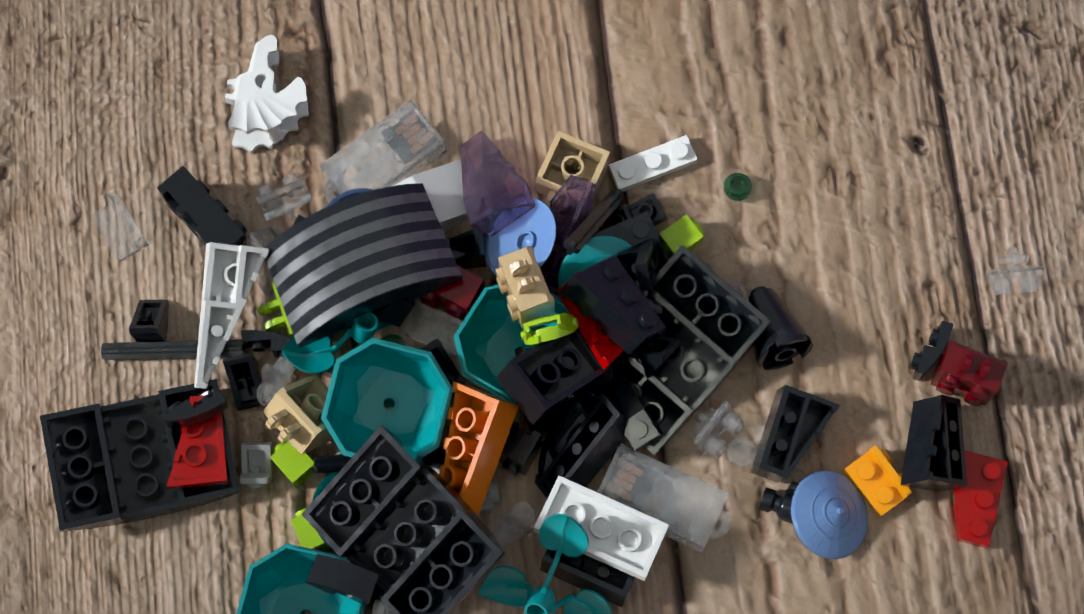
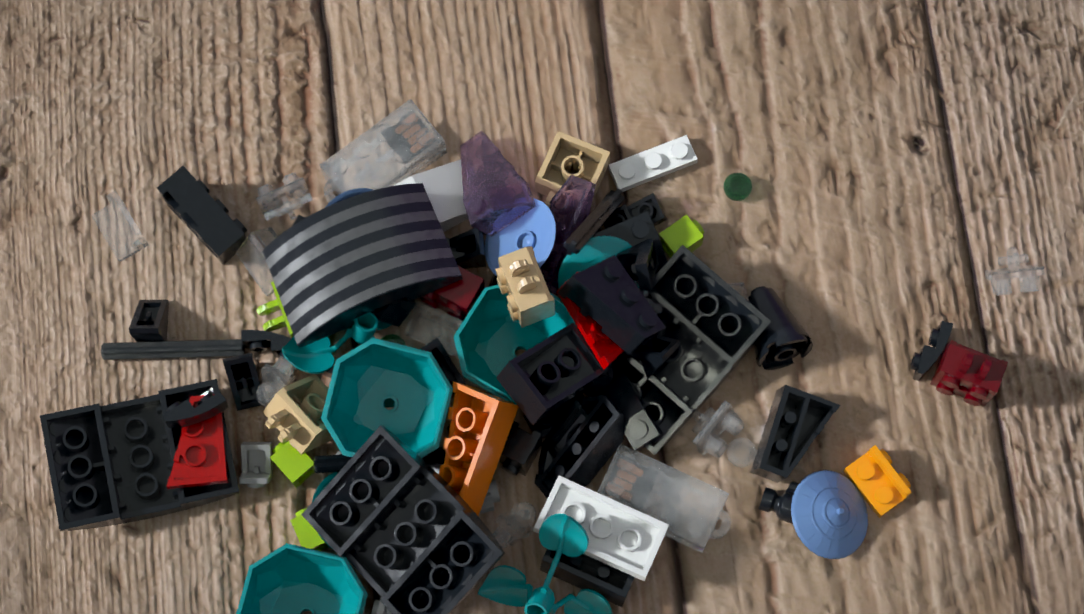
(226, 284): white wedge -> none
(259, 112): white animal -> none
(343, 578): black slope -> none
(566, 325): lime helmet -> none
(935, 446): black wedge -> none
(978, 502): red wing -> none

